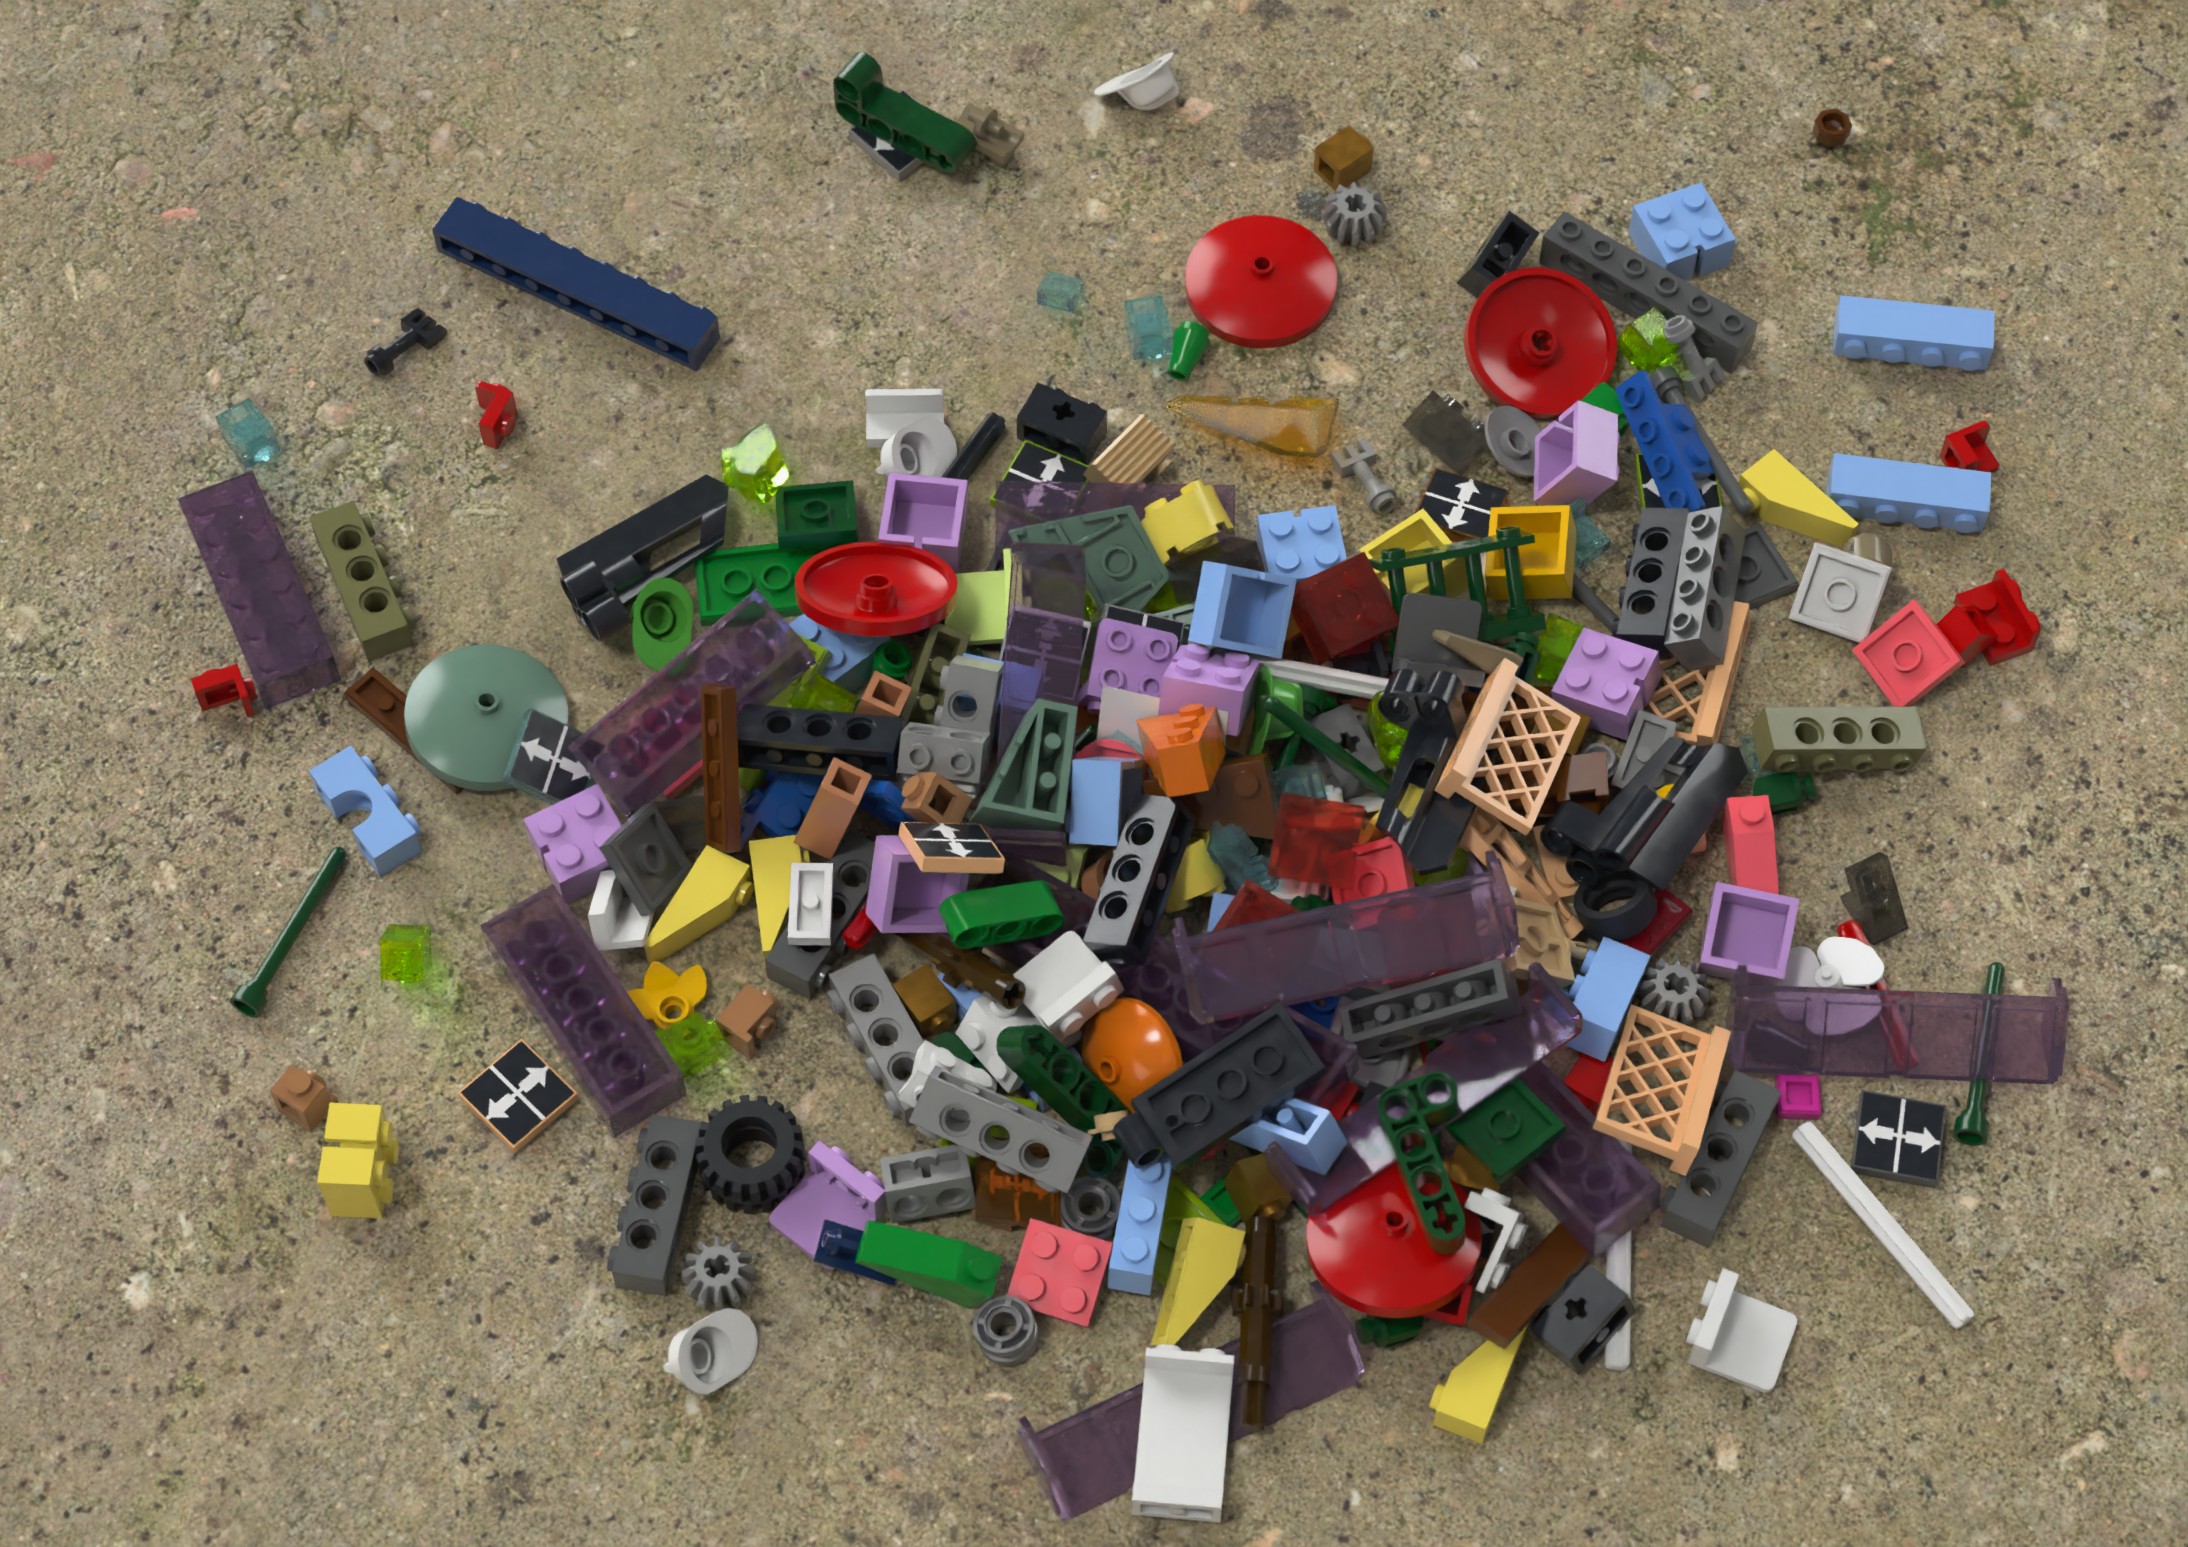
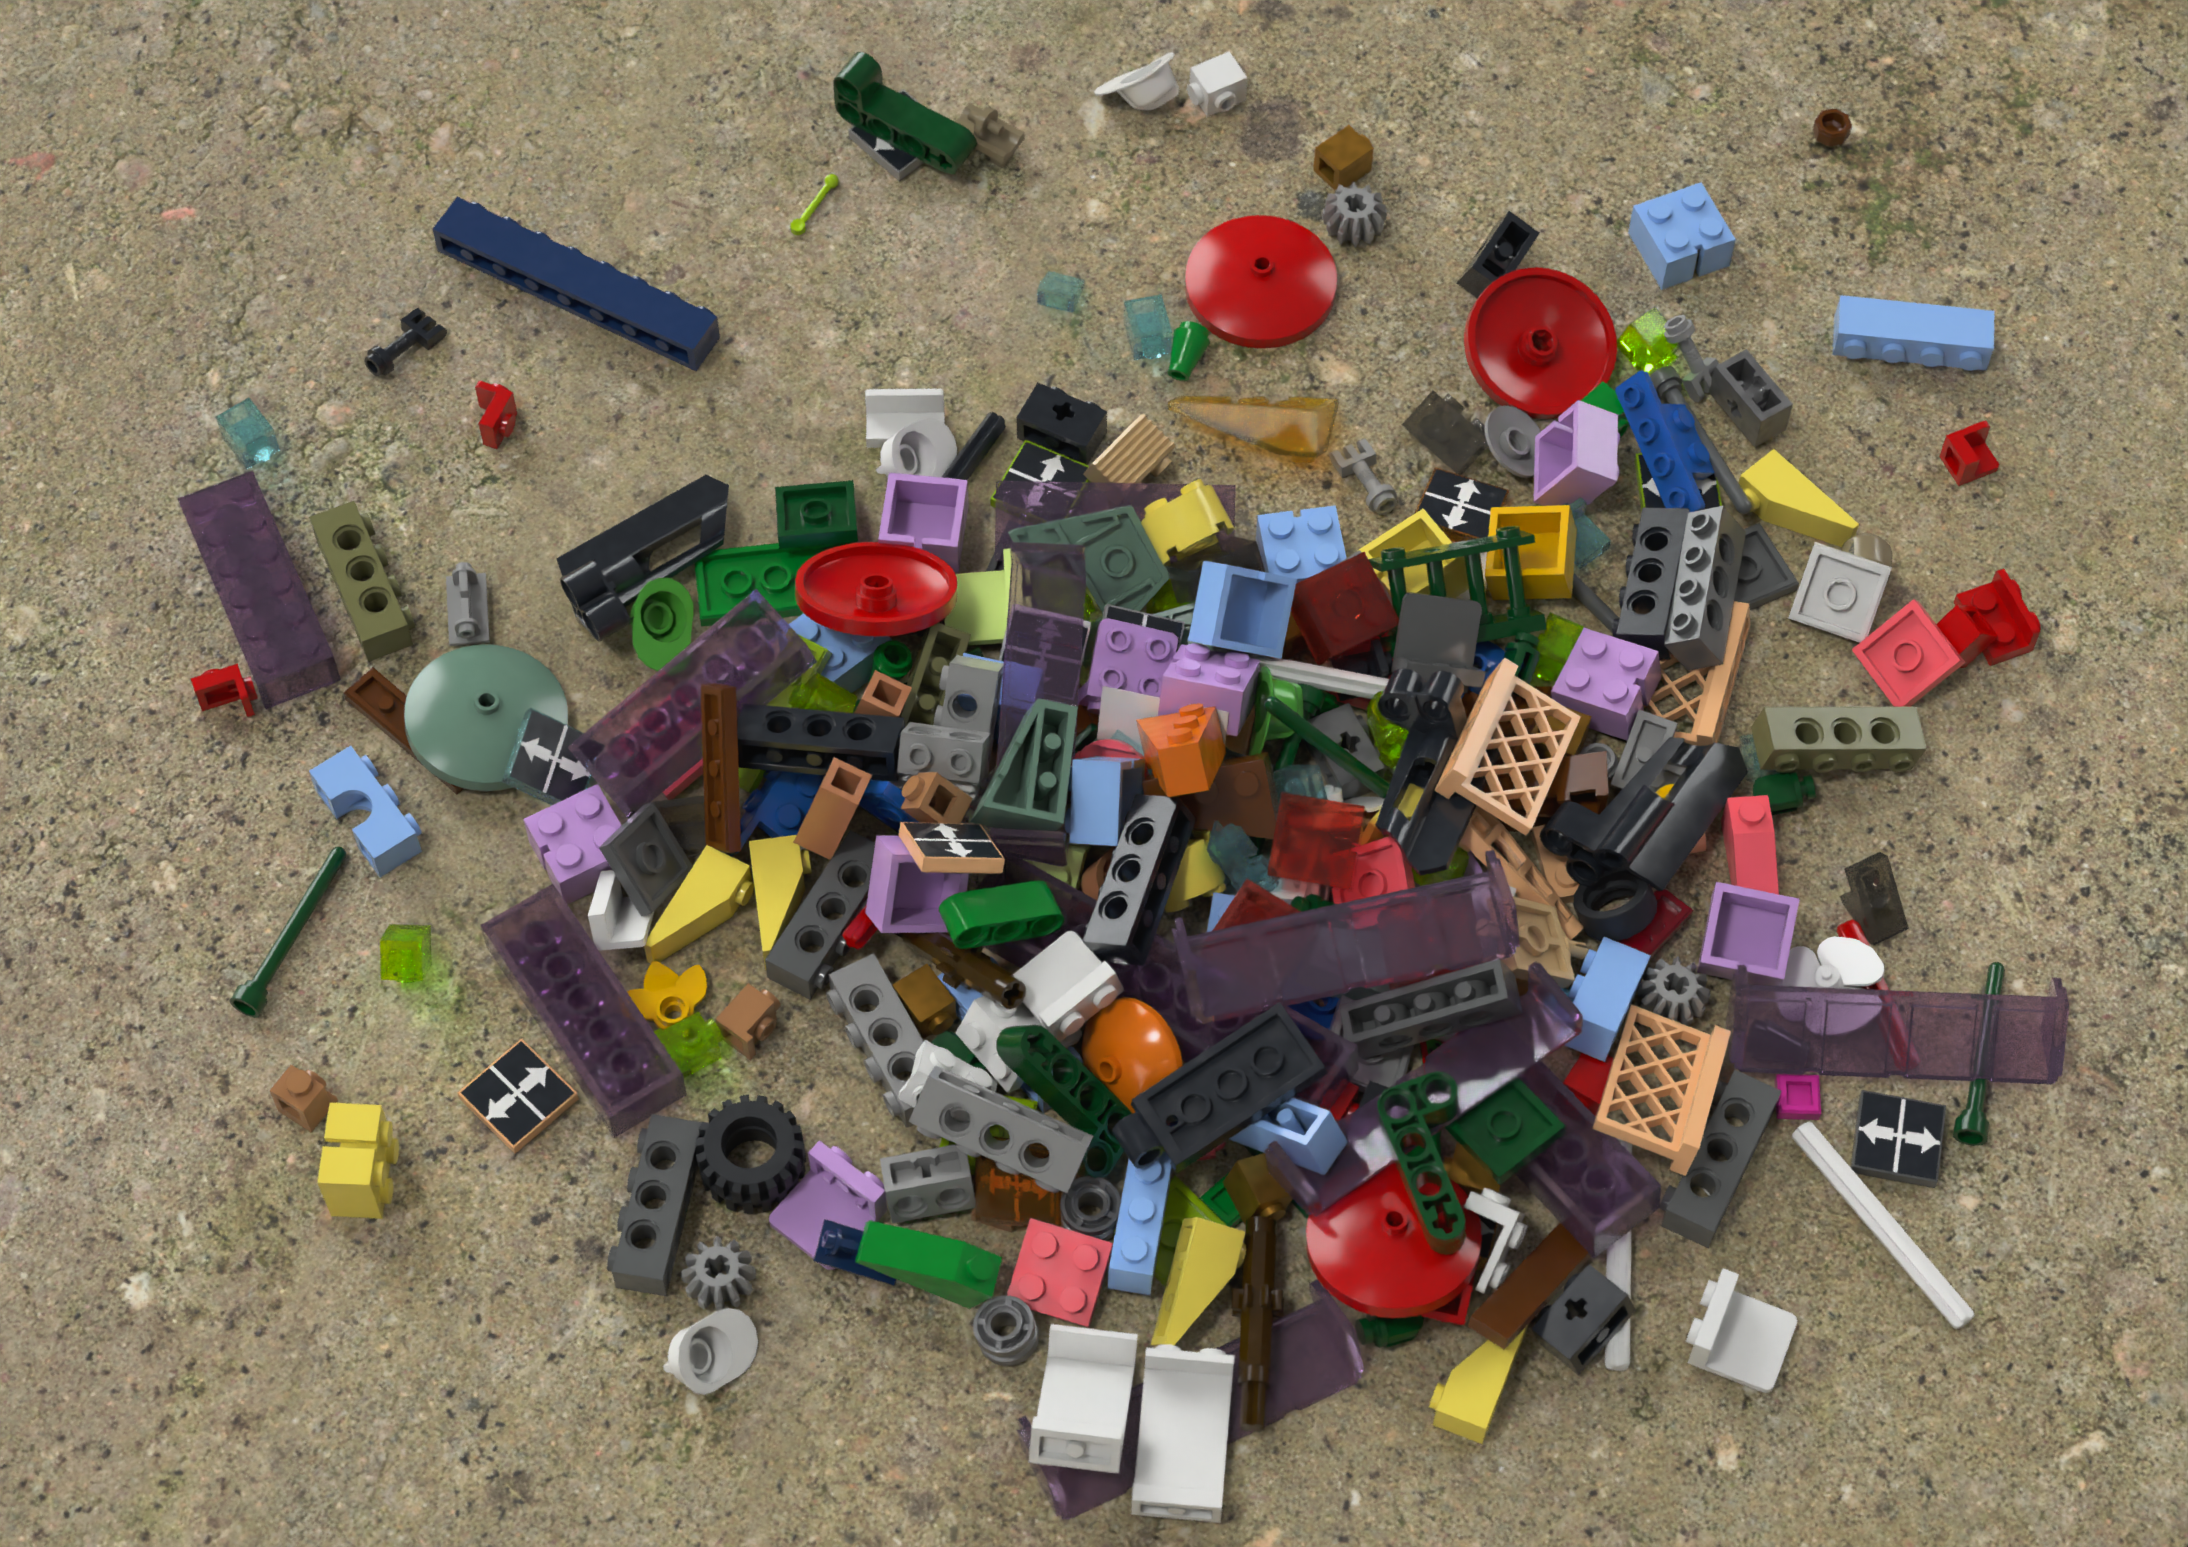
(467, 606): none -> light grey hinge
(754, 465): clear neon green piece -> none
(798, 225): none -> lime hinge
(810, 904): white plate -> none
(1084, 1399): none -> white panel
(1105, 1123): tan plate -> none
(1217, 84): none -> white brick
(1475, 652): dark tan slope -> none
(1639, 285): dark grey brick -> none
(1750, 398): none -> flat silver brick
(1910, 492): light blue brick -> none

